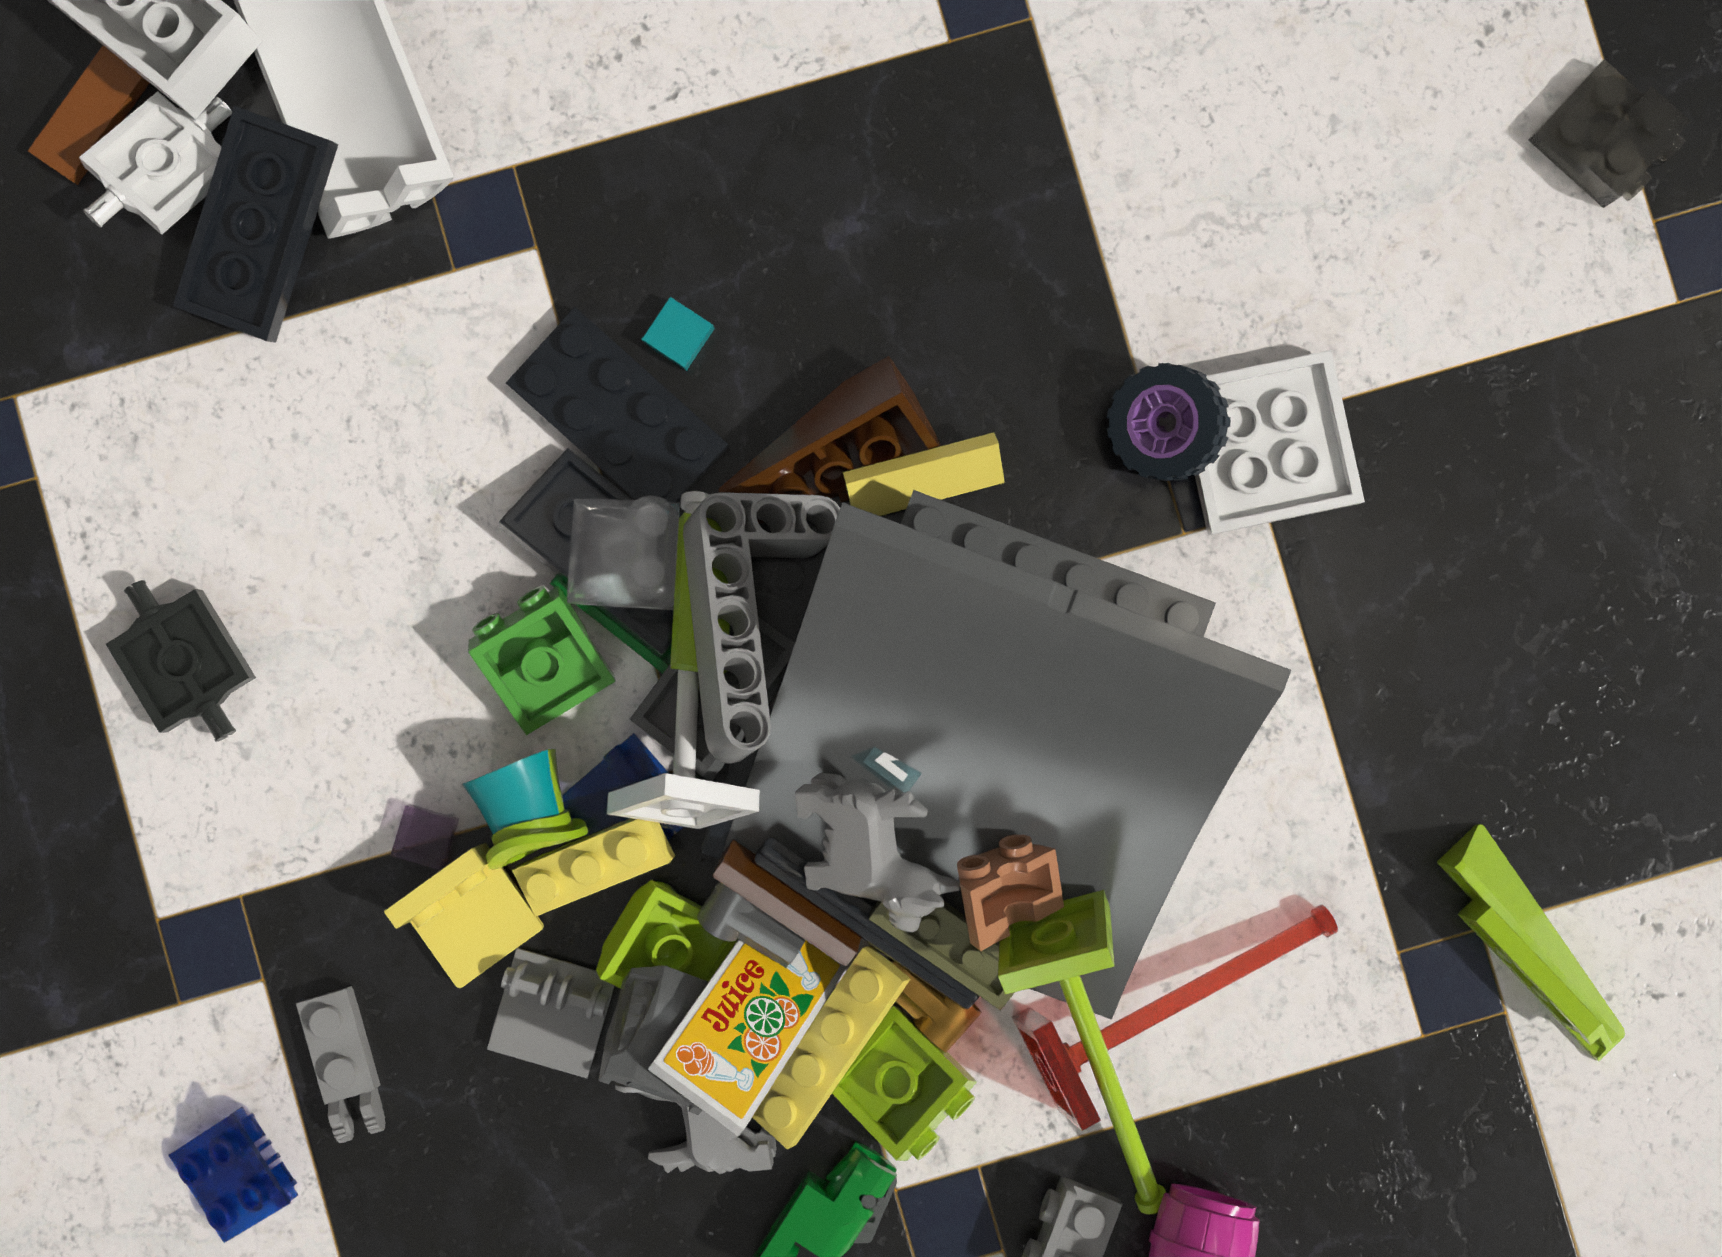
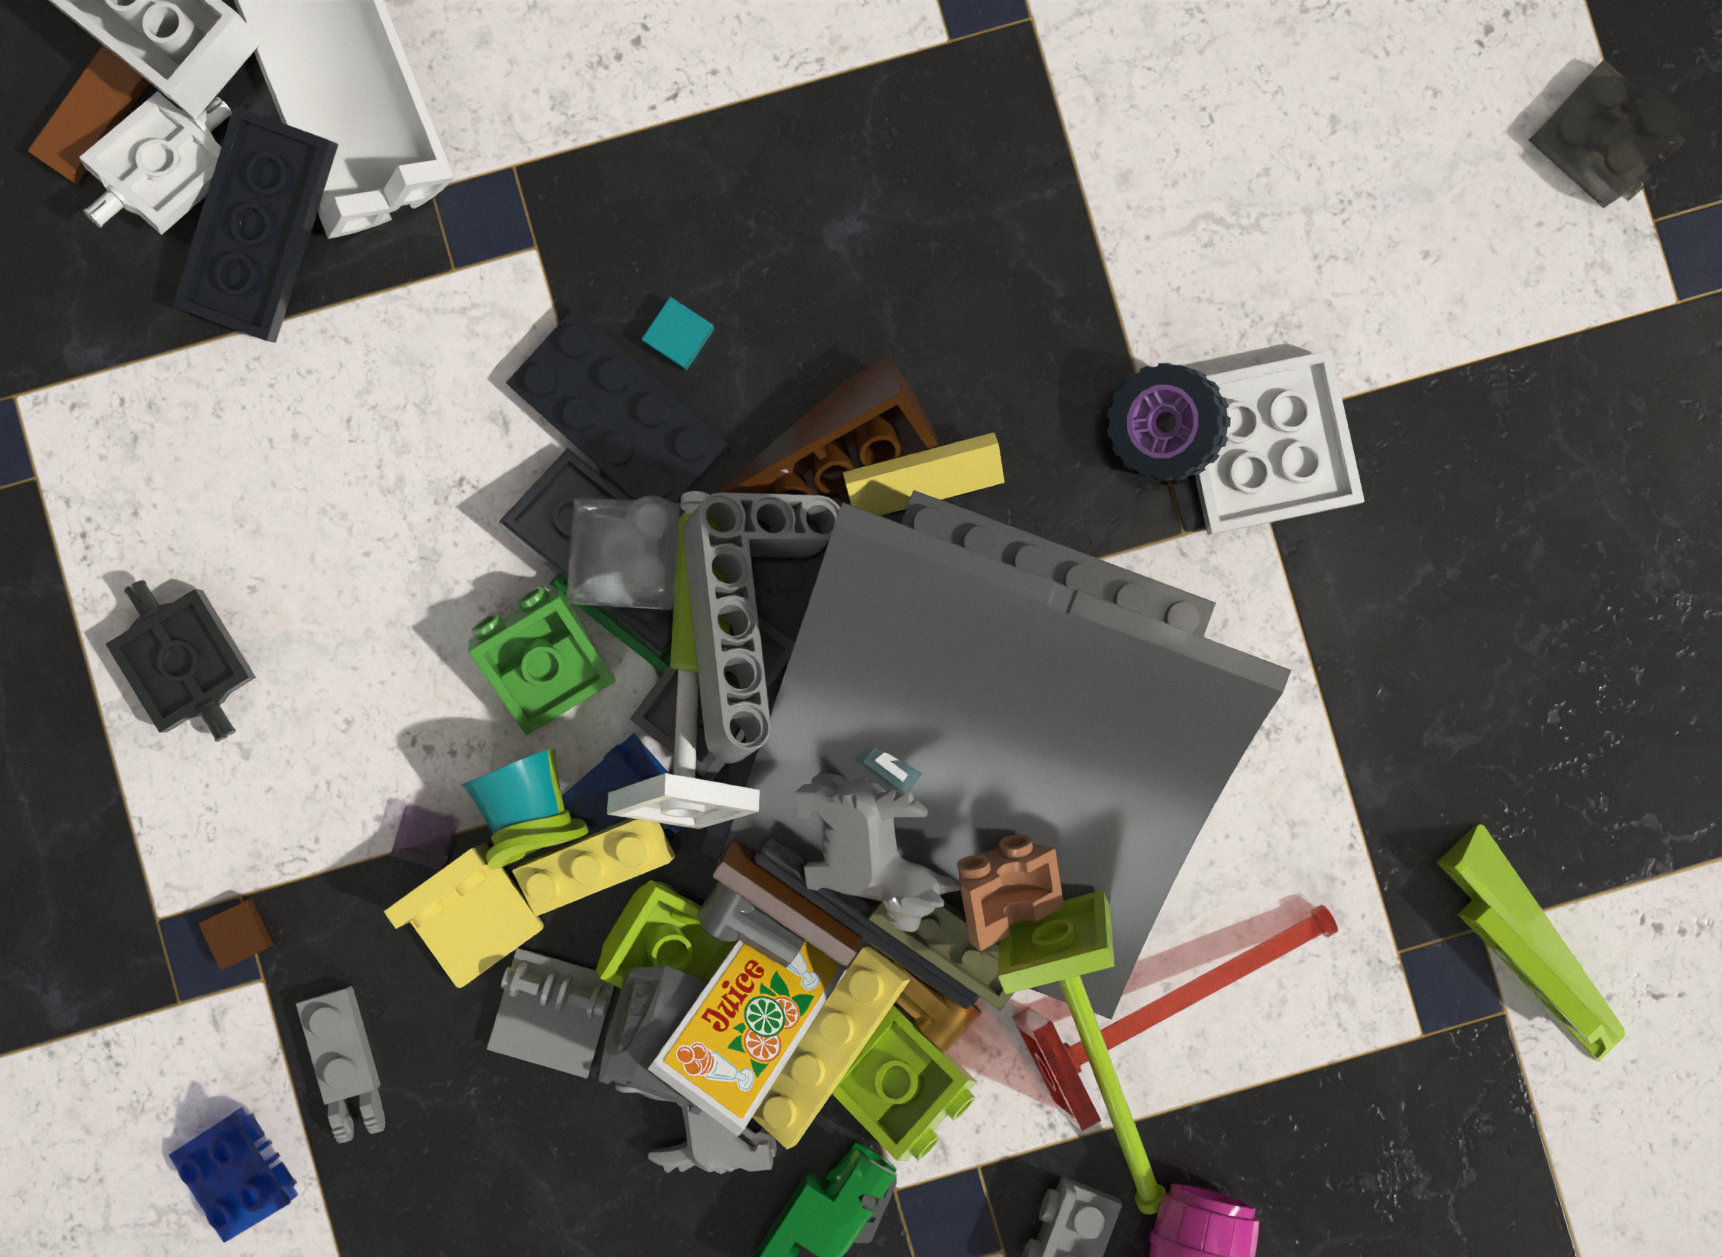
(236, 934): none -> reddish brown tile

